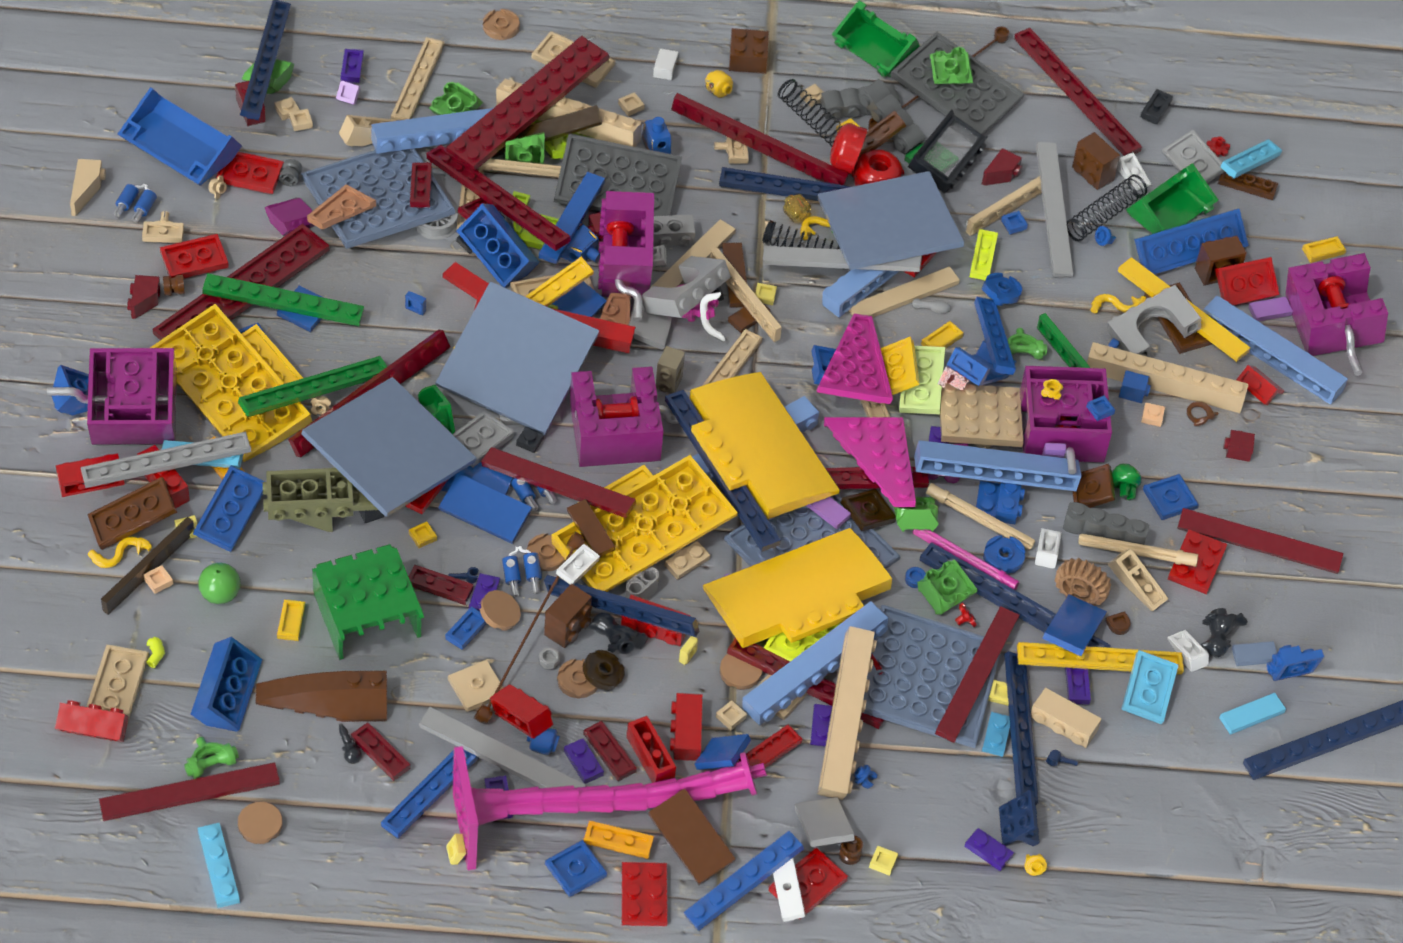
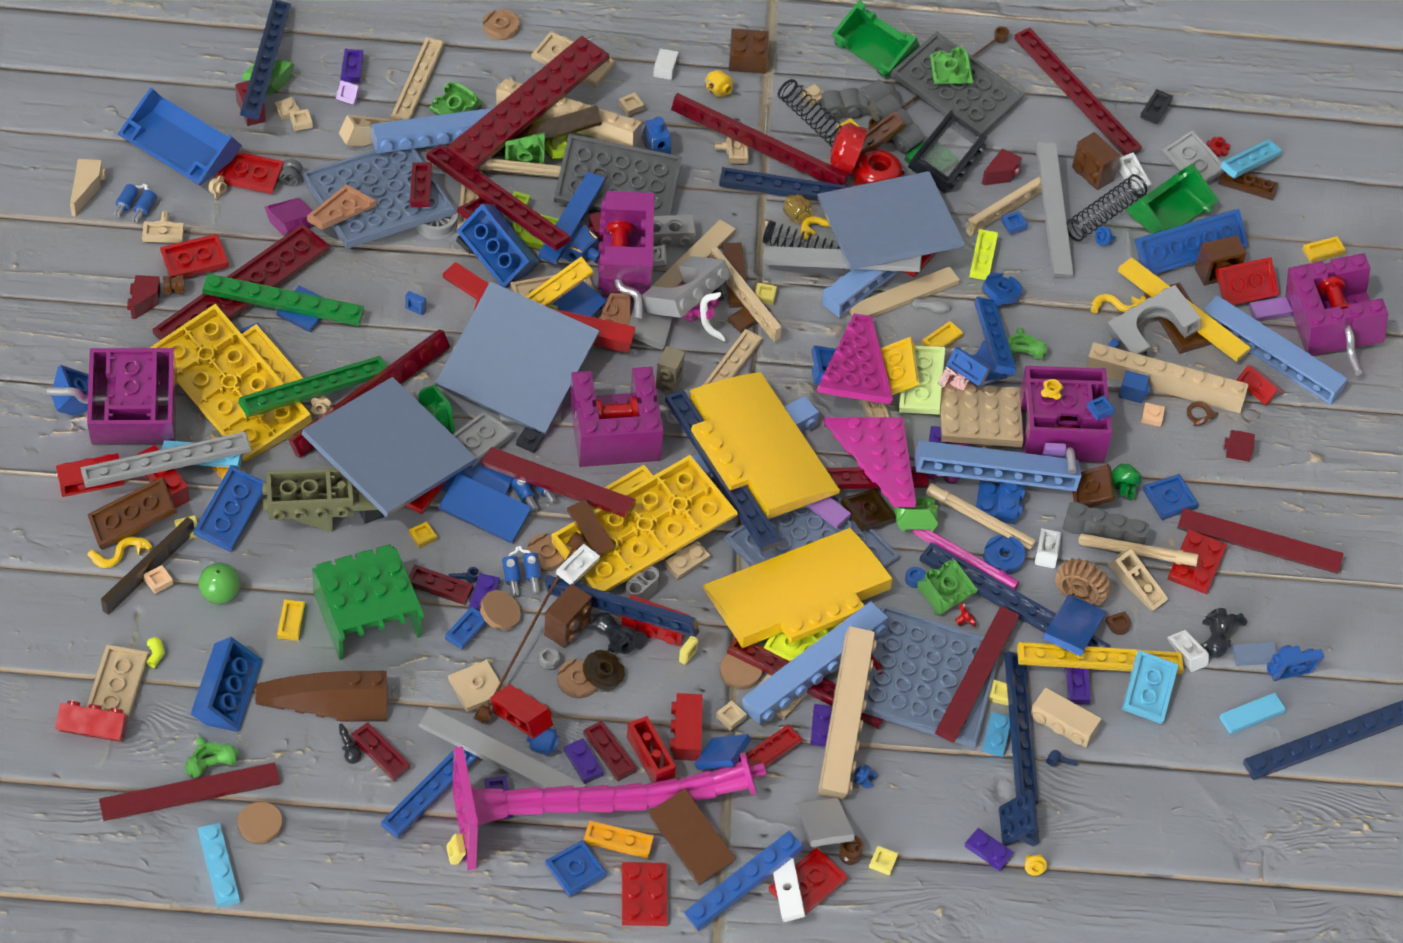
(1060, 343): green tile -> none

